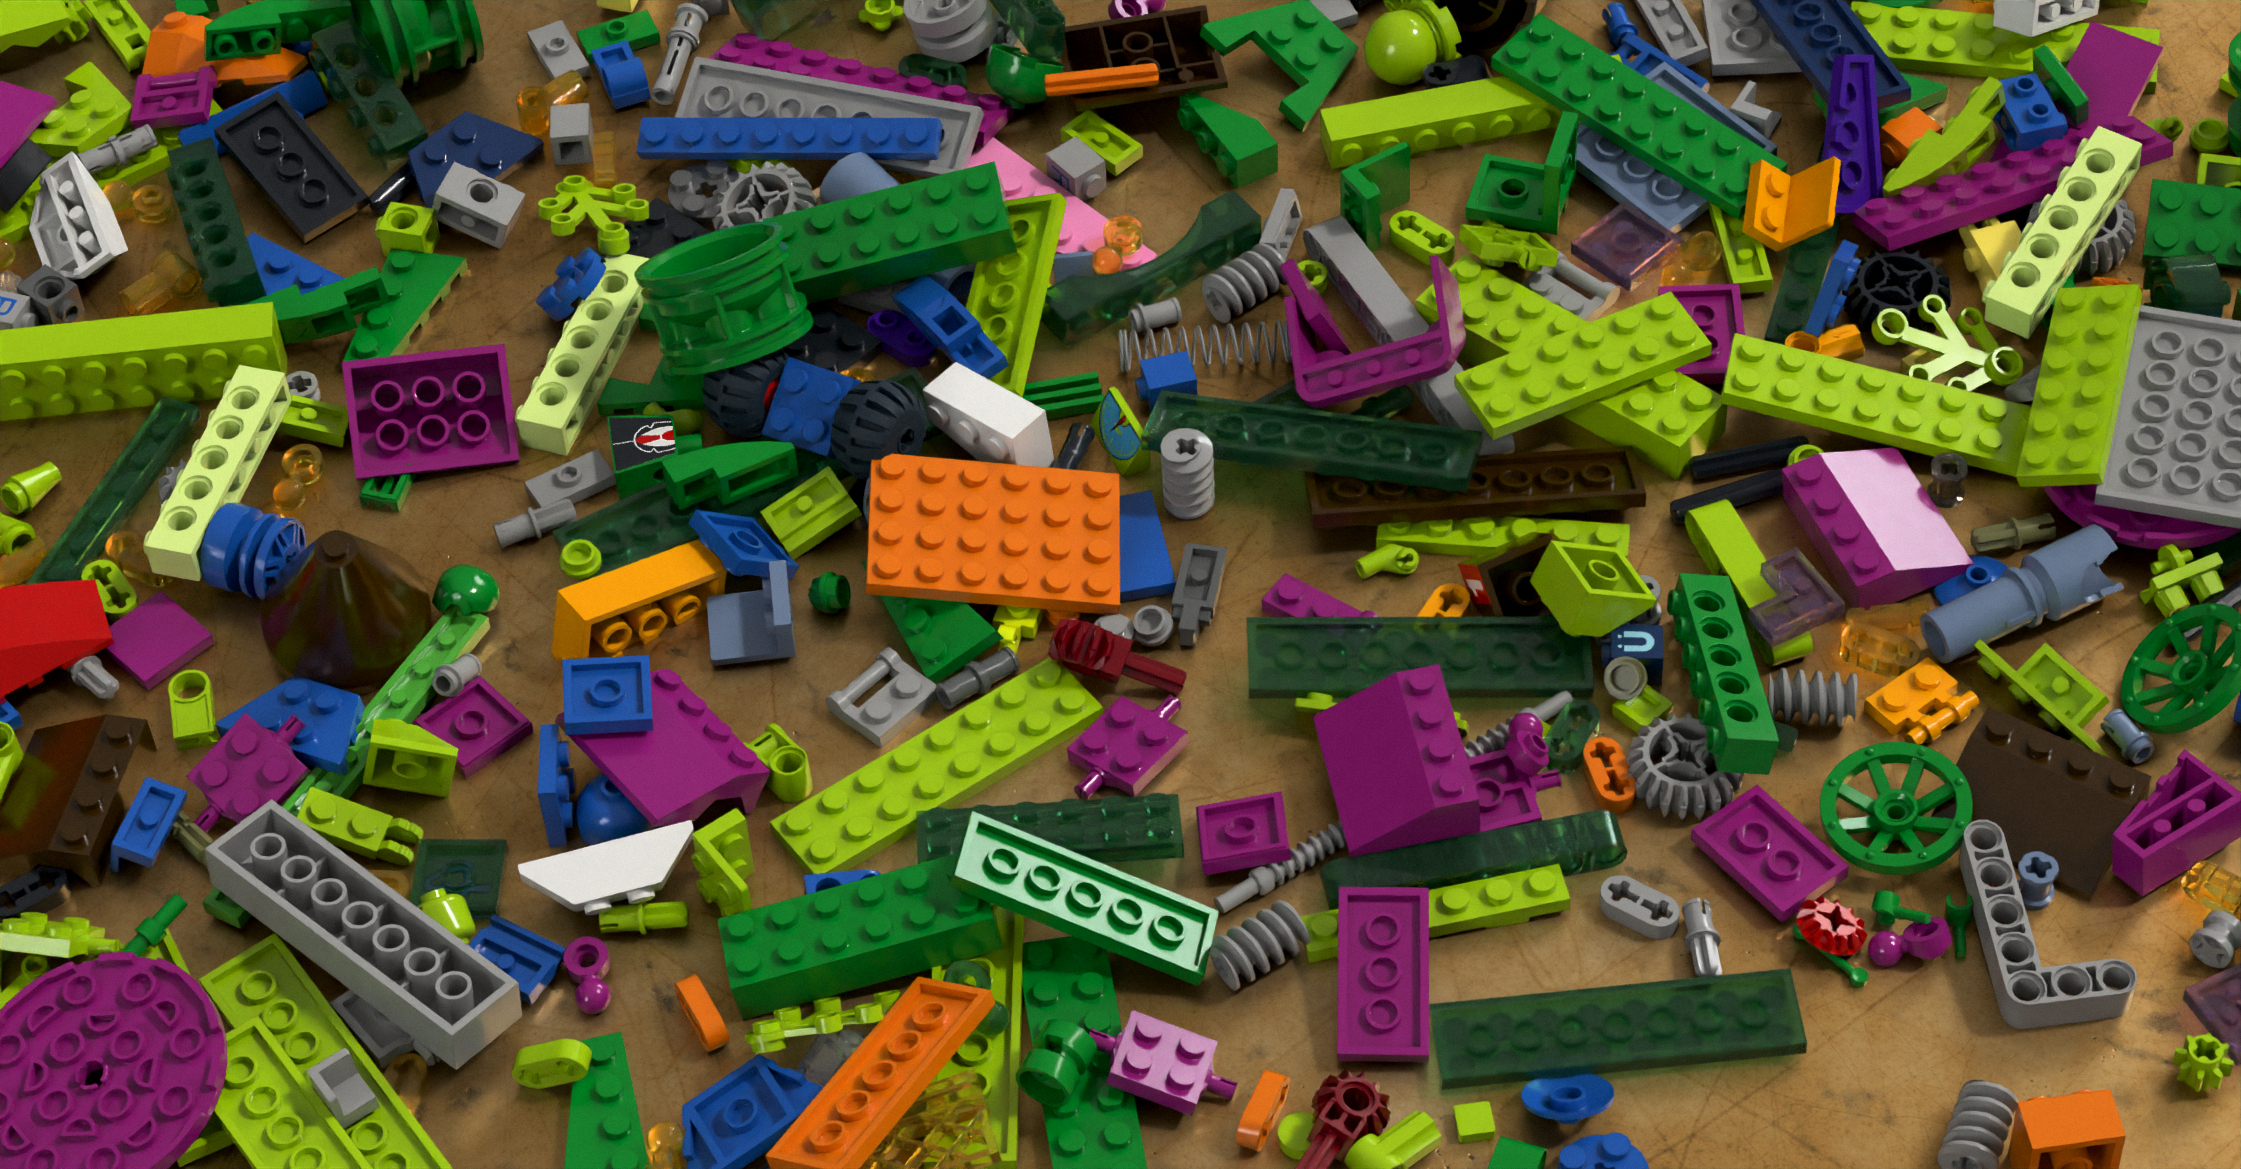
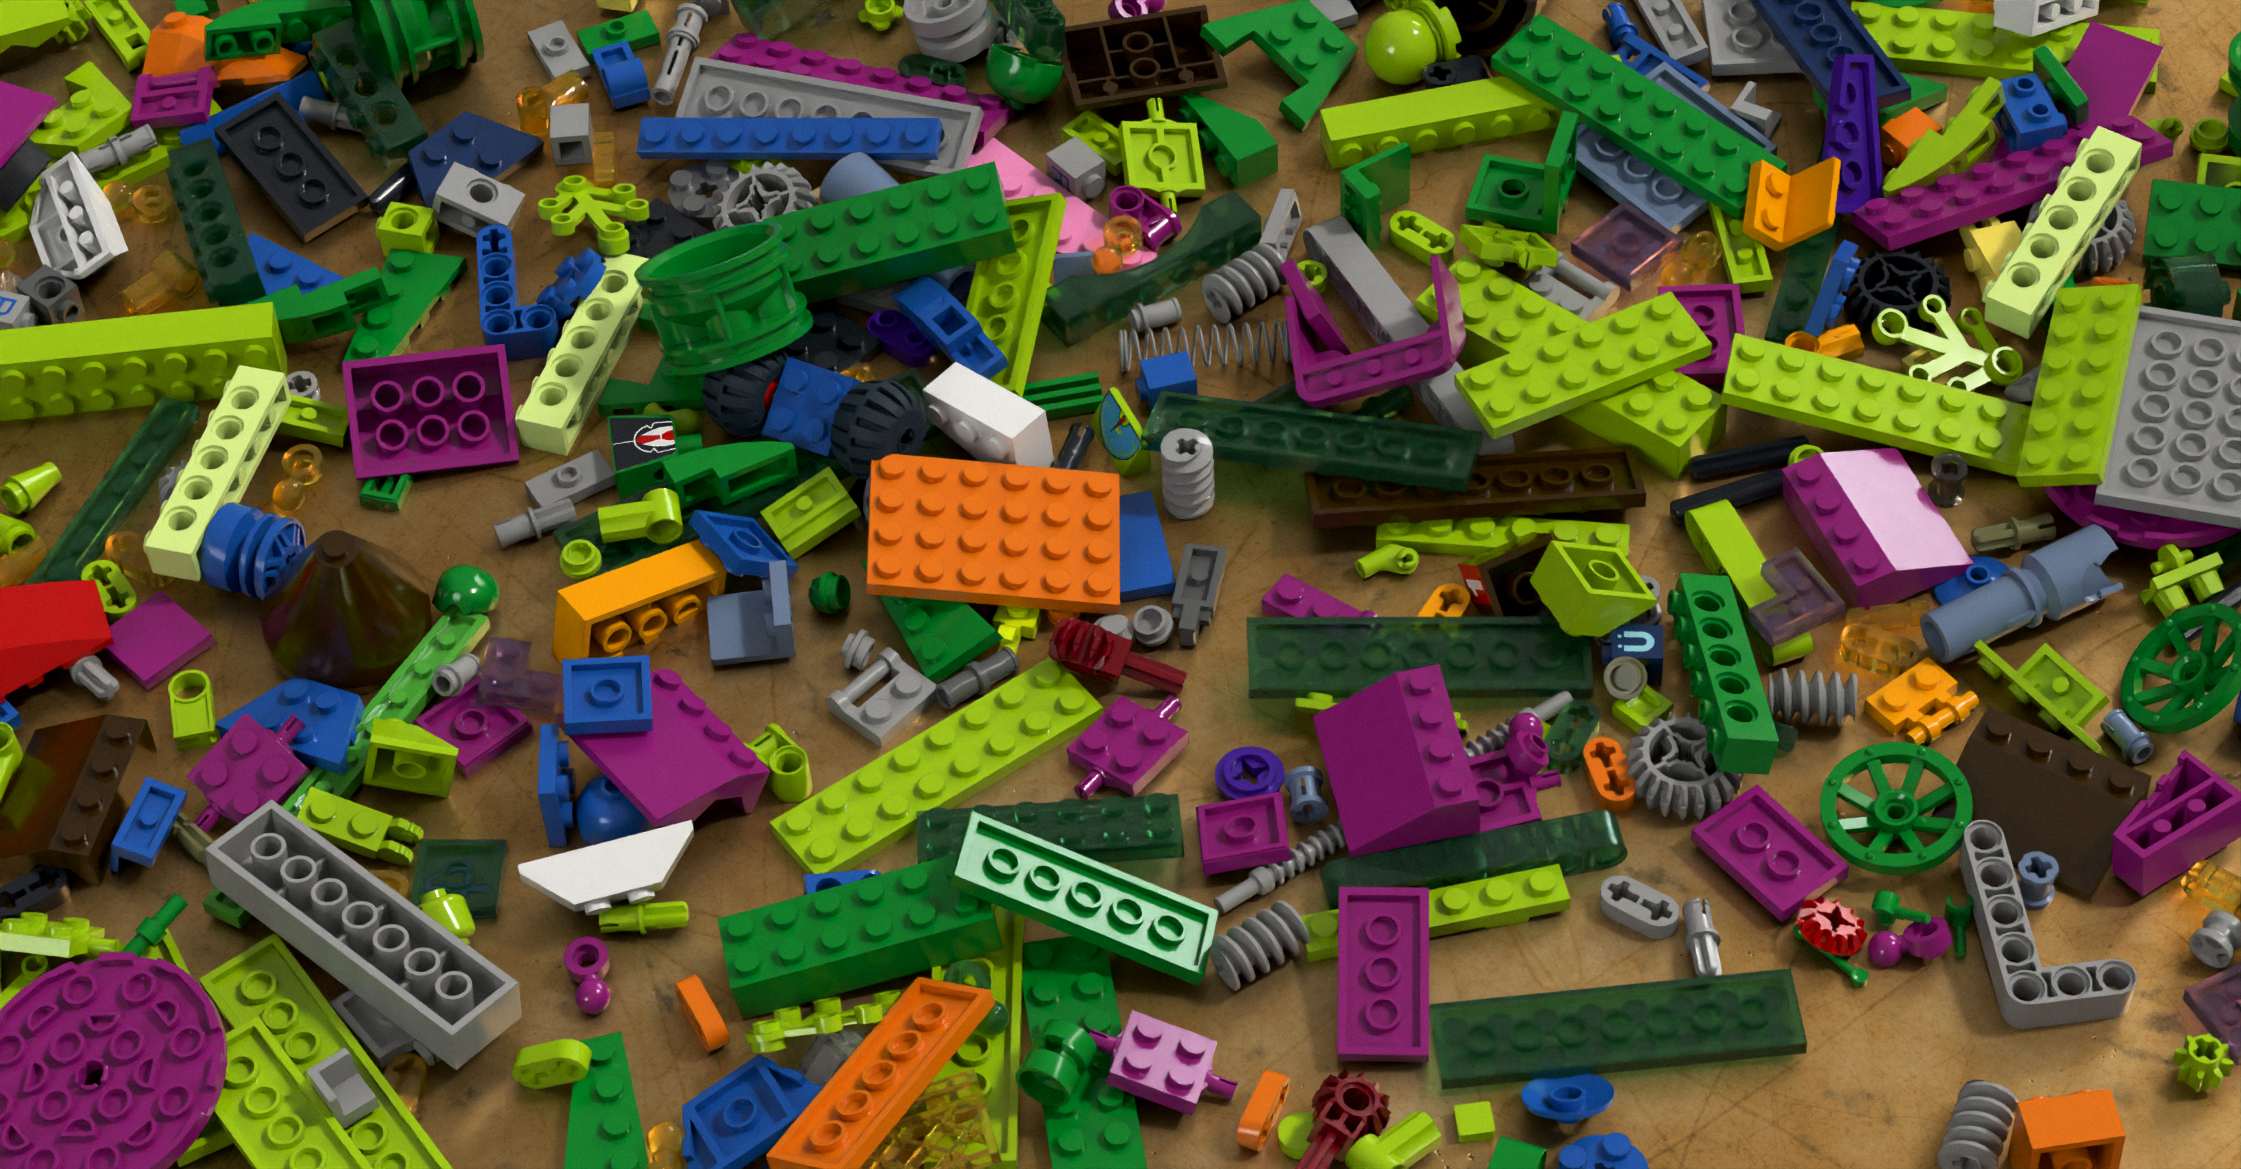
(325, 113): none -> light grey axle
(510, 684): none -> plate
(520, 954): blue plate -> none
(524, 330): none -> blue beam
(654, 517): none -> lime piece
(724, 862): lime bracket -> none
(857, 649): none -> light grey plate
(1101, 79): orange axle -> none
(1133, 202): none -> magenta piece
(1162, 157): none -> lime plate
(1257, 762): none -> dark purple gear
(1306, 795): none -> sand blue bush

